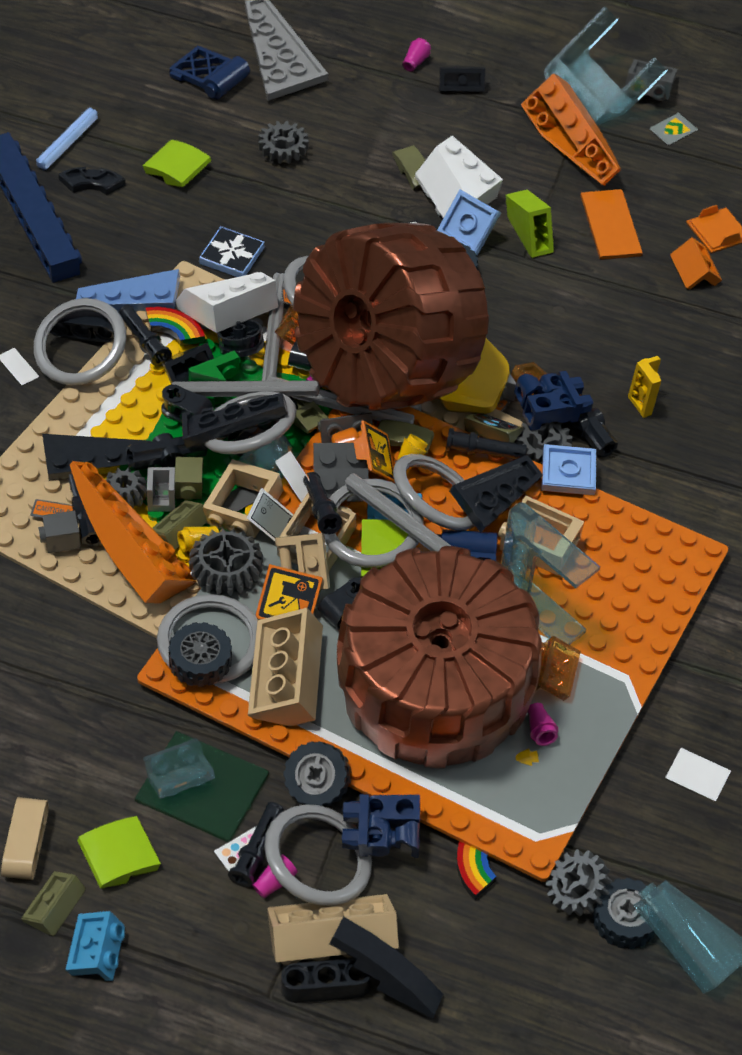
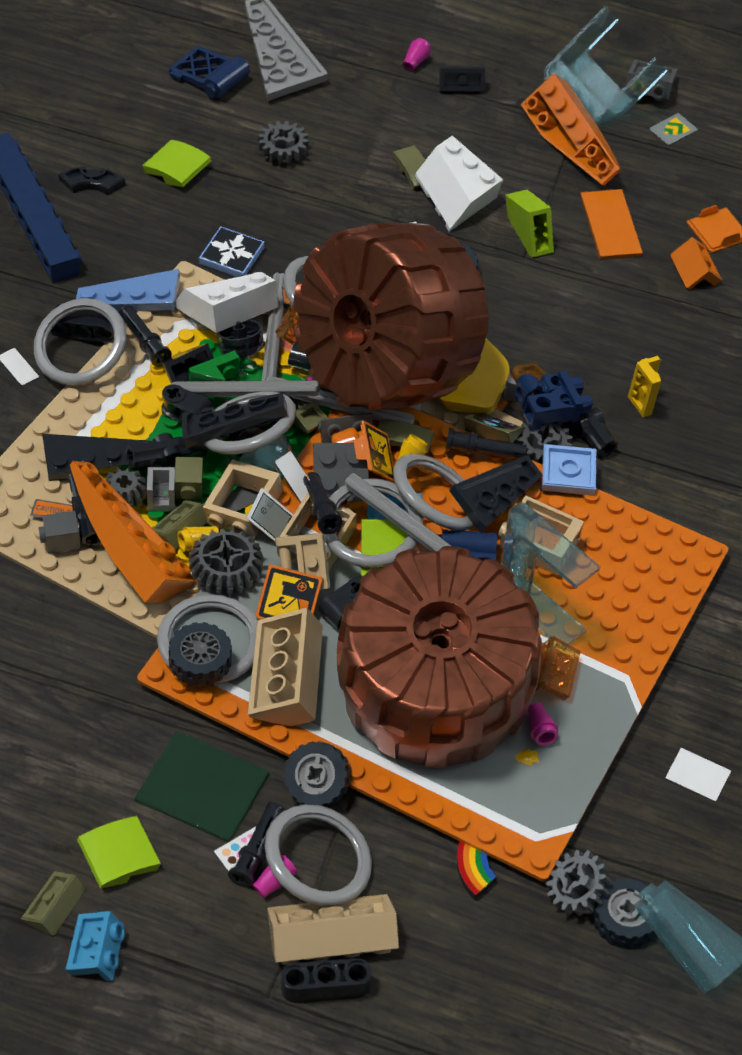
(25, 838): tan beam -> none
(56, 149): light blue axle -> none
(176, 324): tile -> none
(178, 768): clear light blue bracket -> none
(376, 818): dark blue hips -> none
(395, 972): black slope -> none
(469, 221): light blue tile -> none

